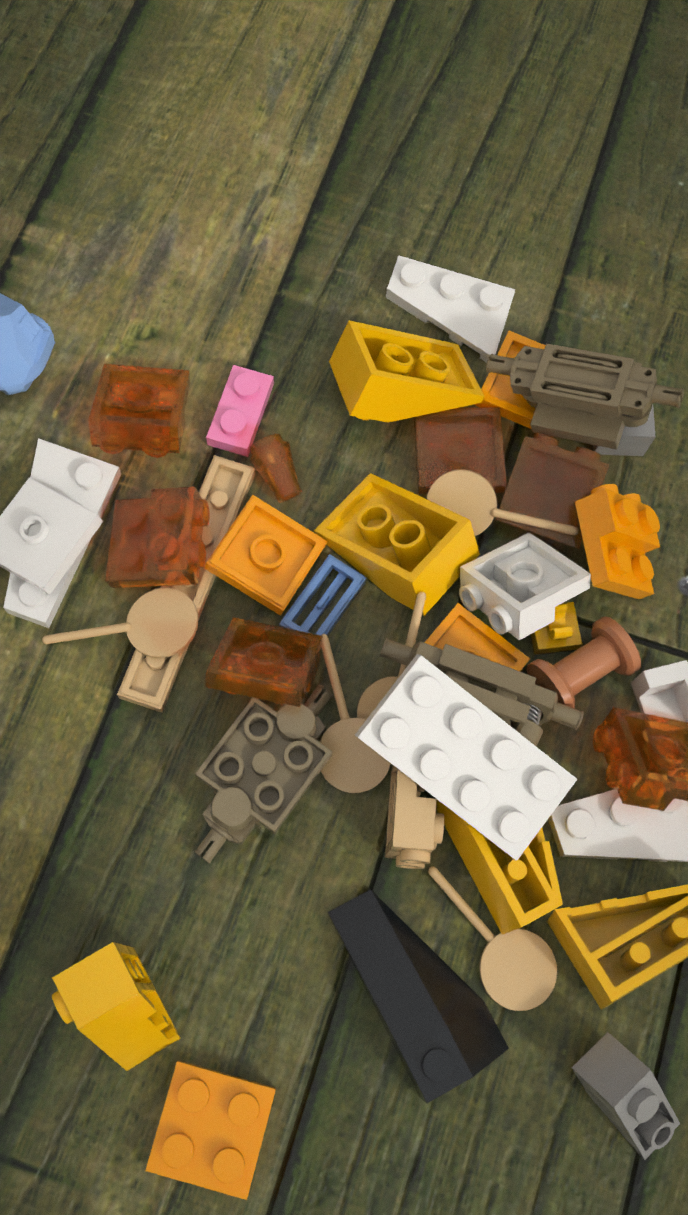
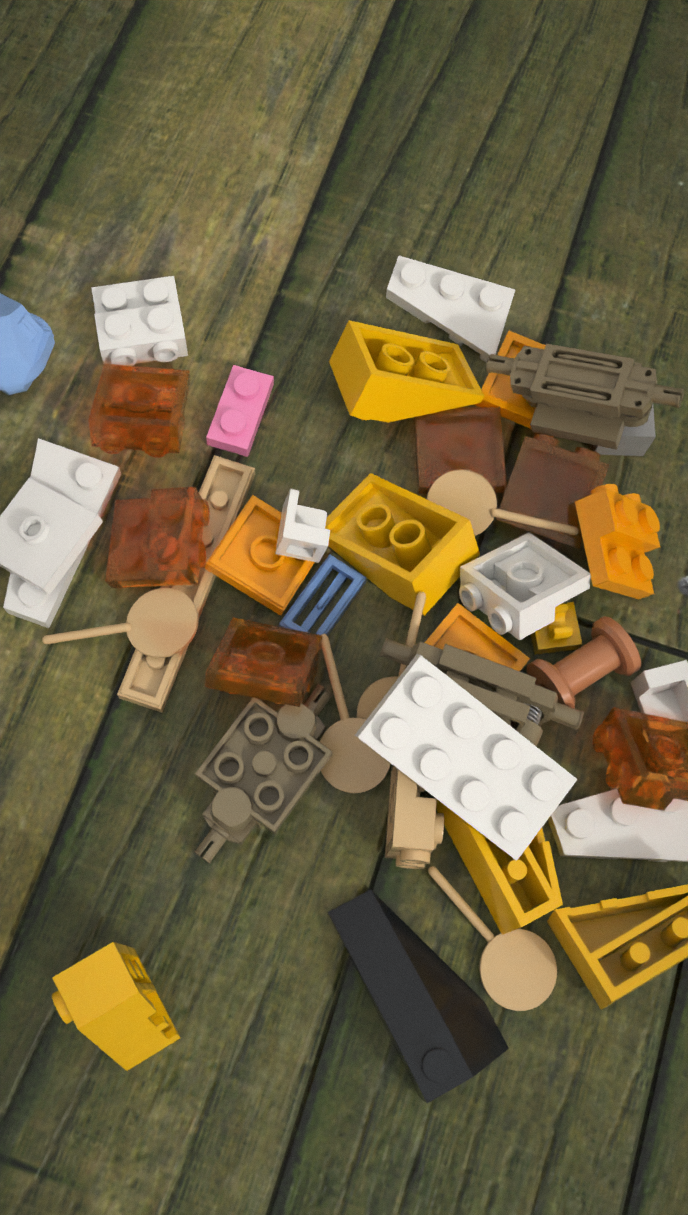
(139, 322): none -> white plate
(211, 1129): light orange plate -> none
(275, 464): clear orange cone -> none
(302, 530): none -> white panel
(627, 1095): light grey slope -> none

